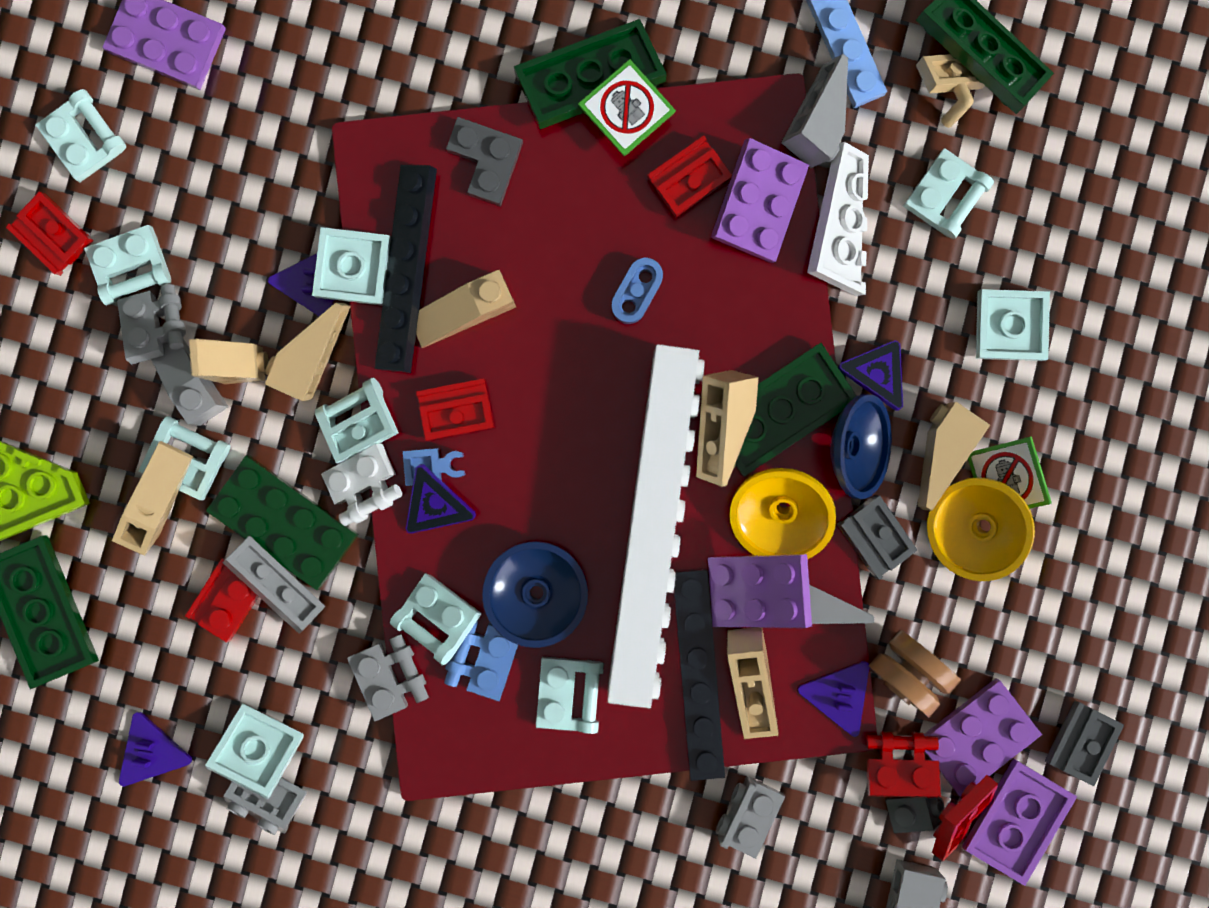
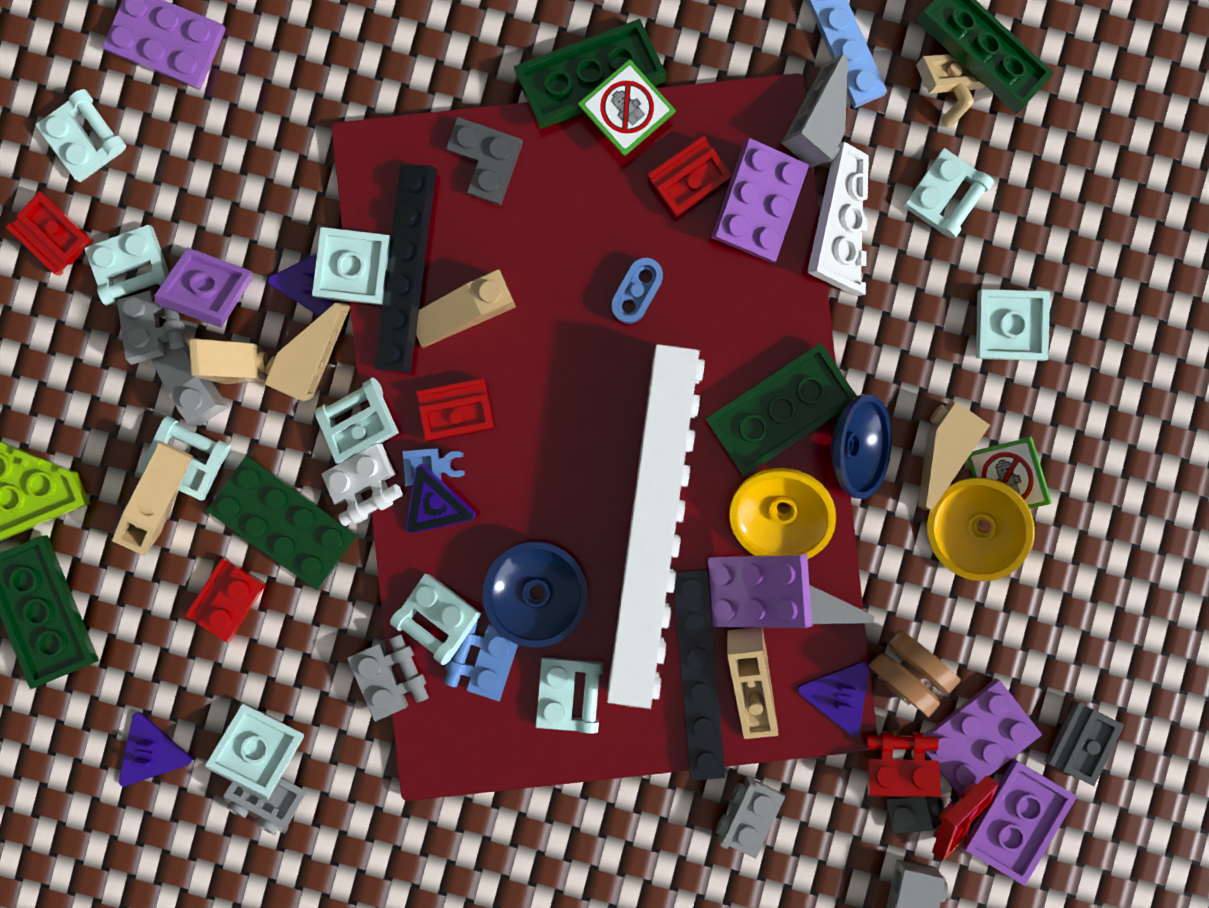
(203, 287): none -> medium lavender plate
(274, 584): light grey plate -> none
(725, 418): tan slope -> none
(877, 536): dark grey plate -> none
(878, 373): black piece -> none

